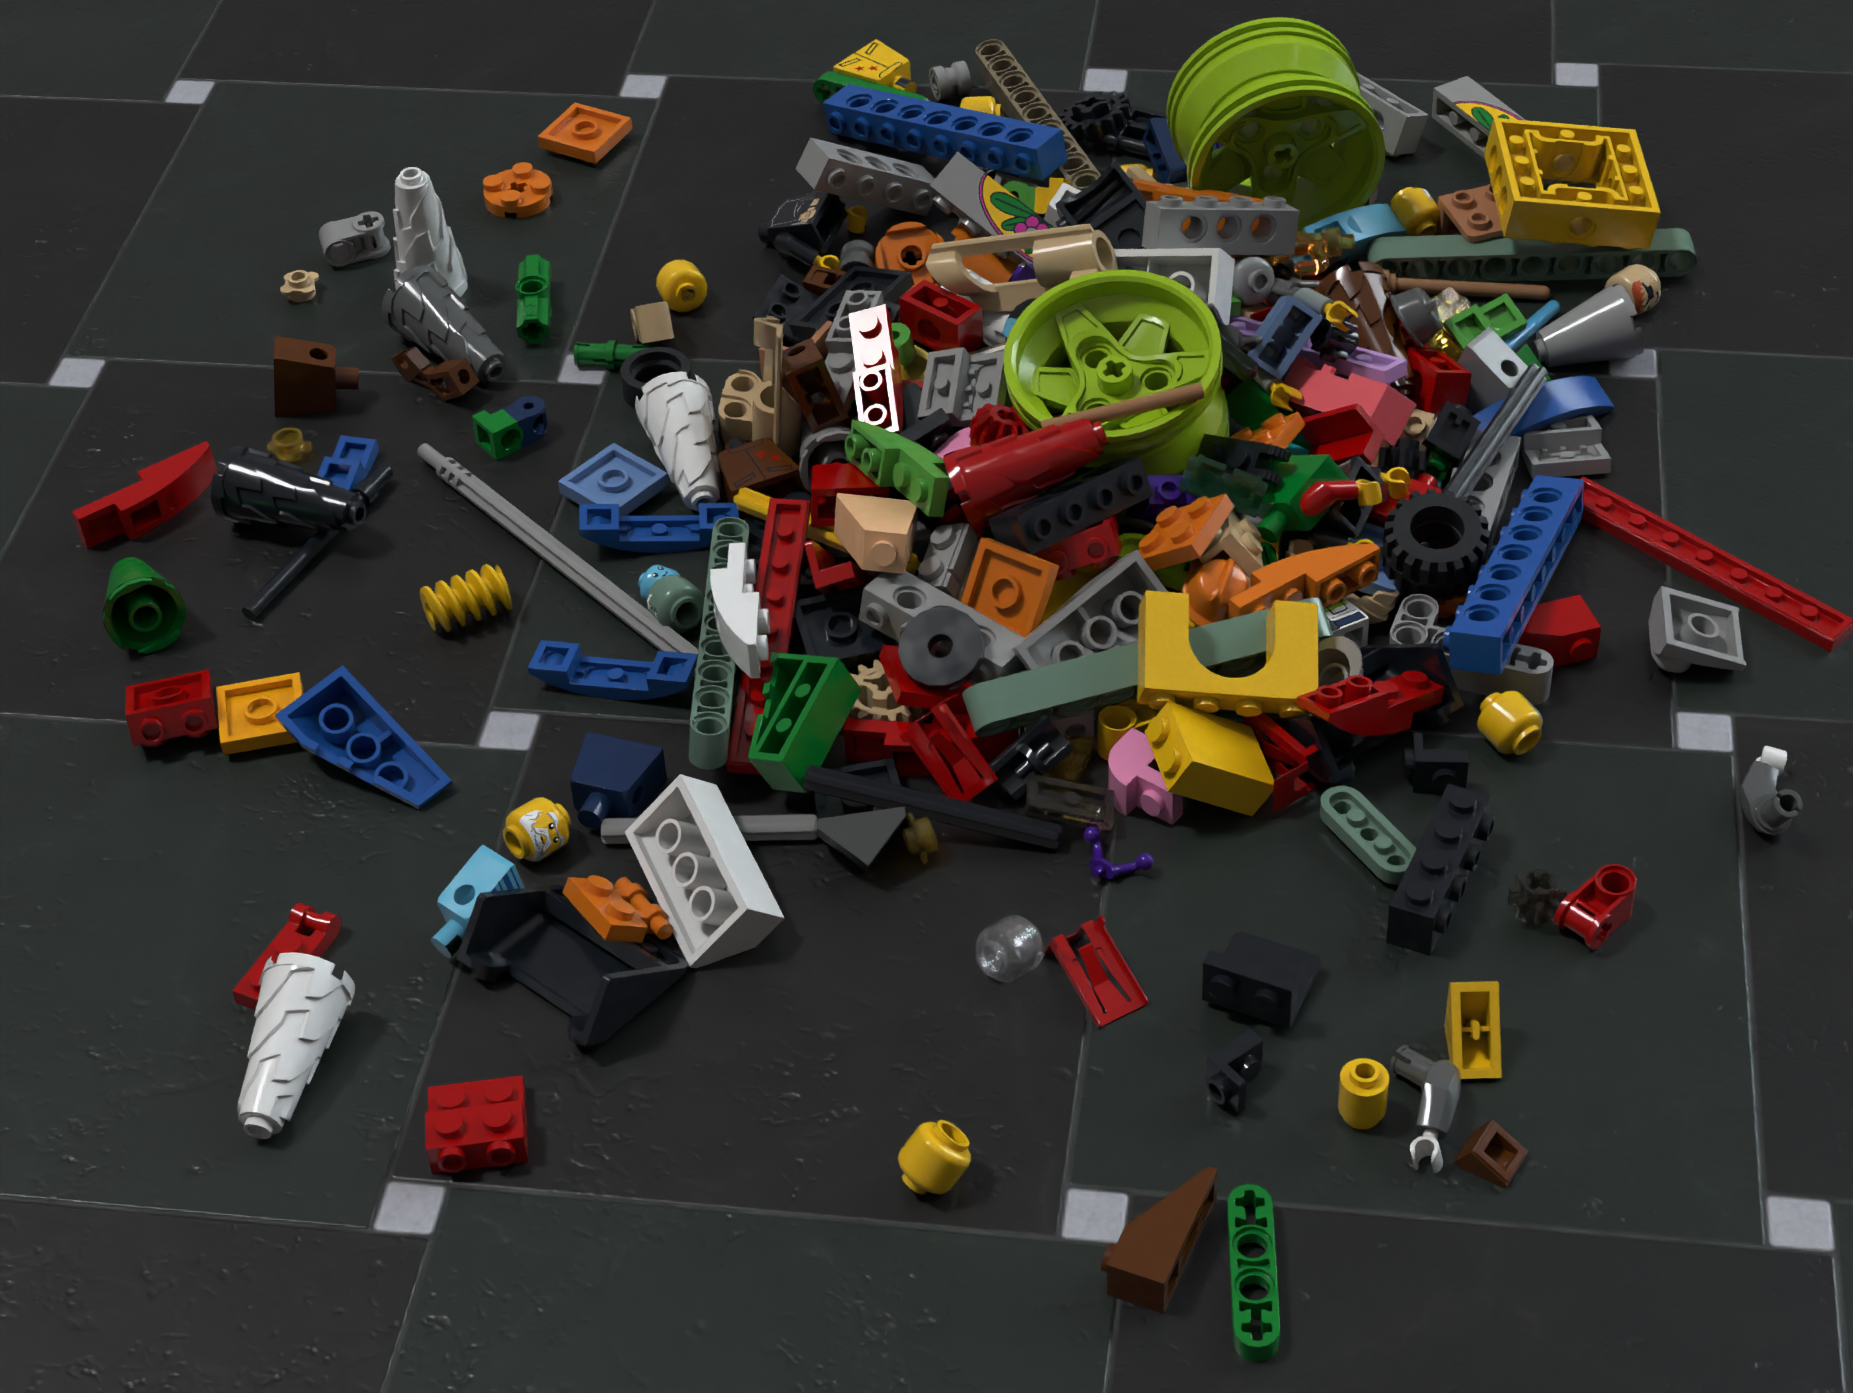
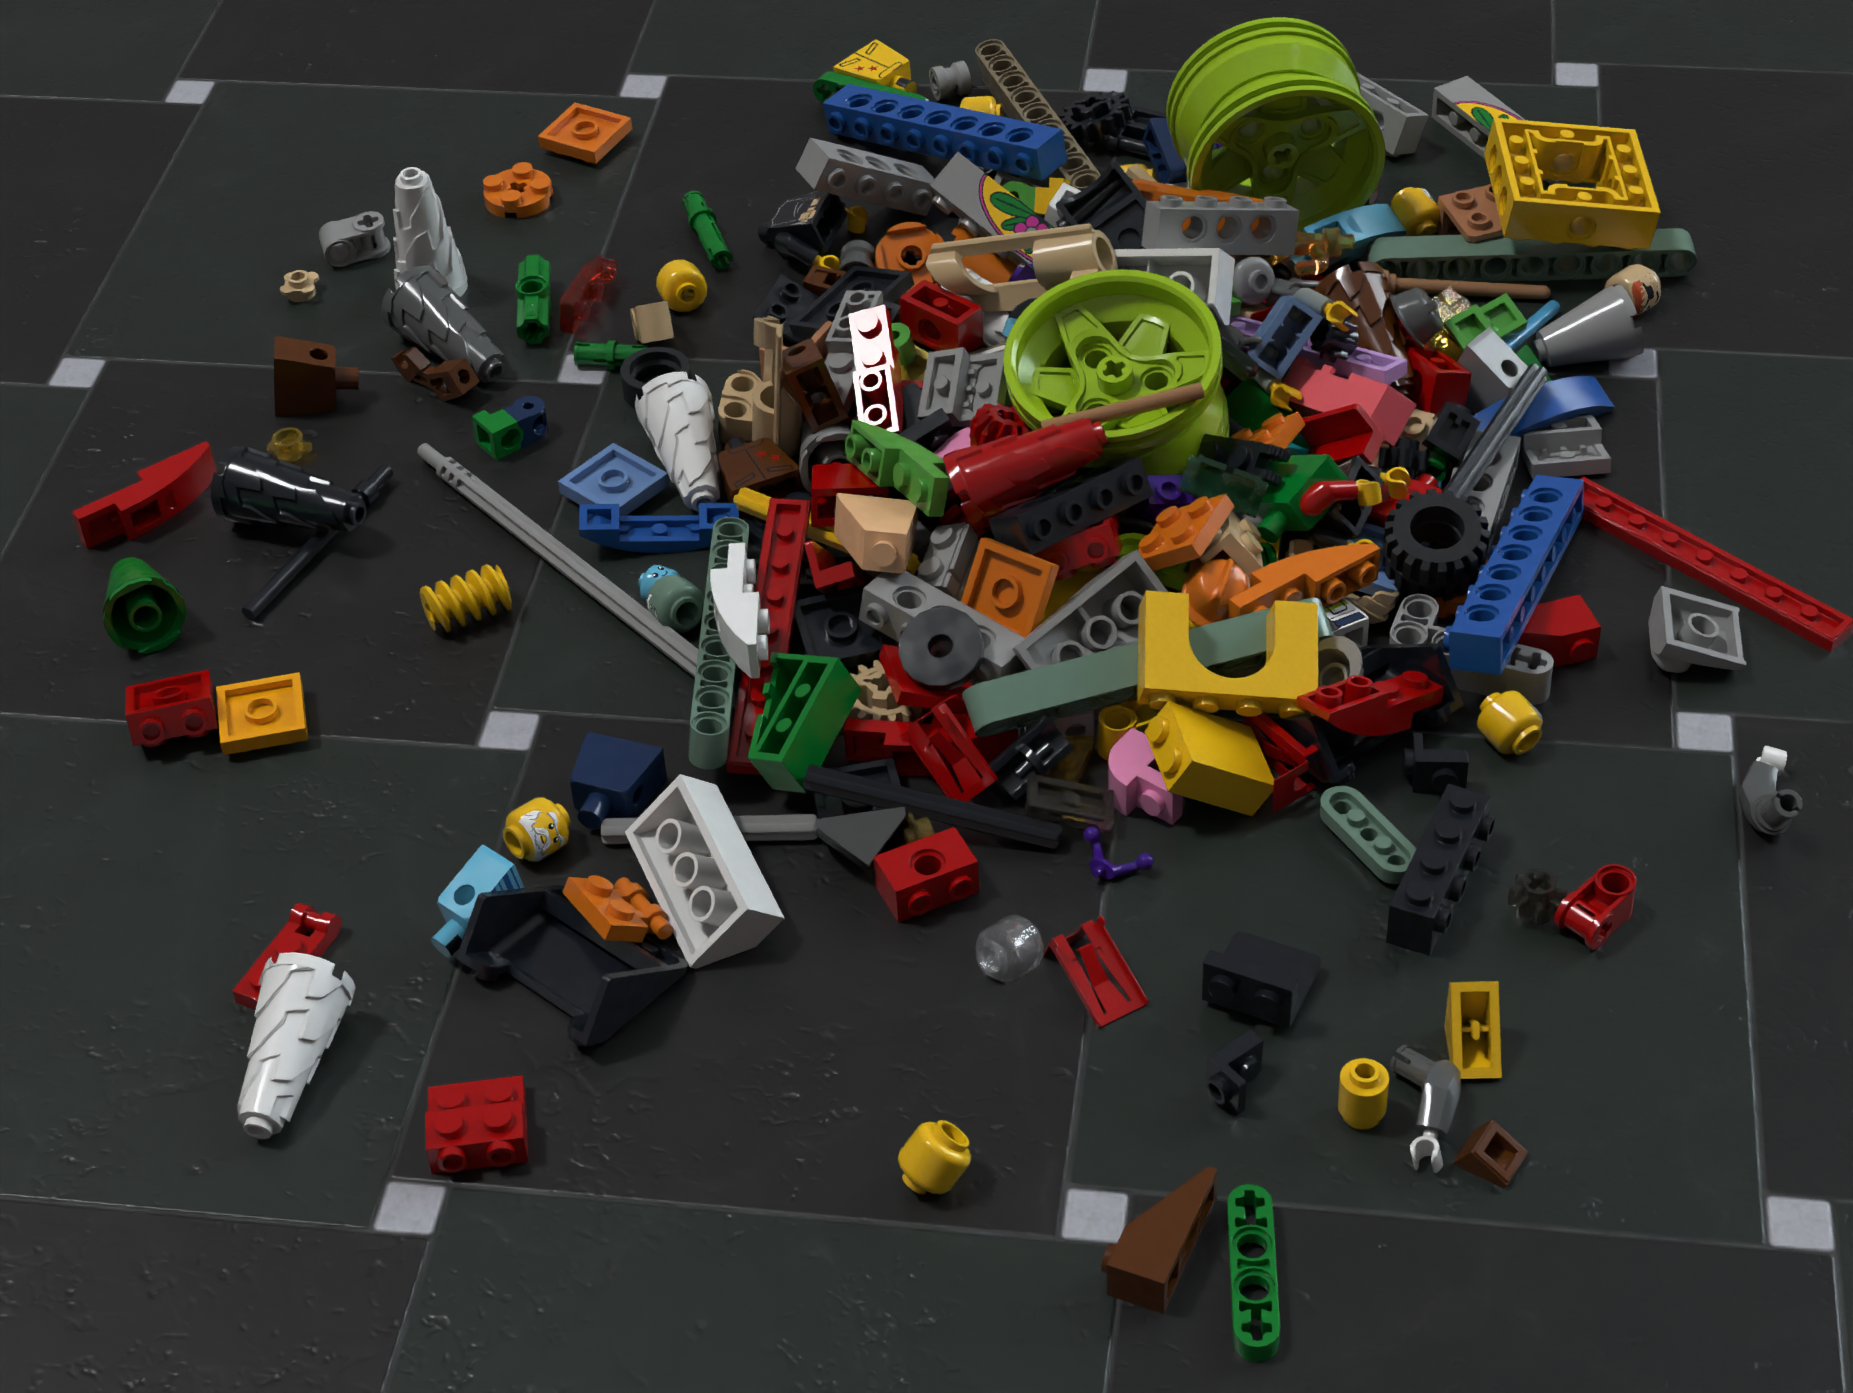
(350, 461): blue slope -> none
(357, 734): blue wedge -> none
(584, 291): none -> clear red hinge
(611, 678): blue slope -> none
(703, 221): none -> green pin
(926, 874): none -> red brick

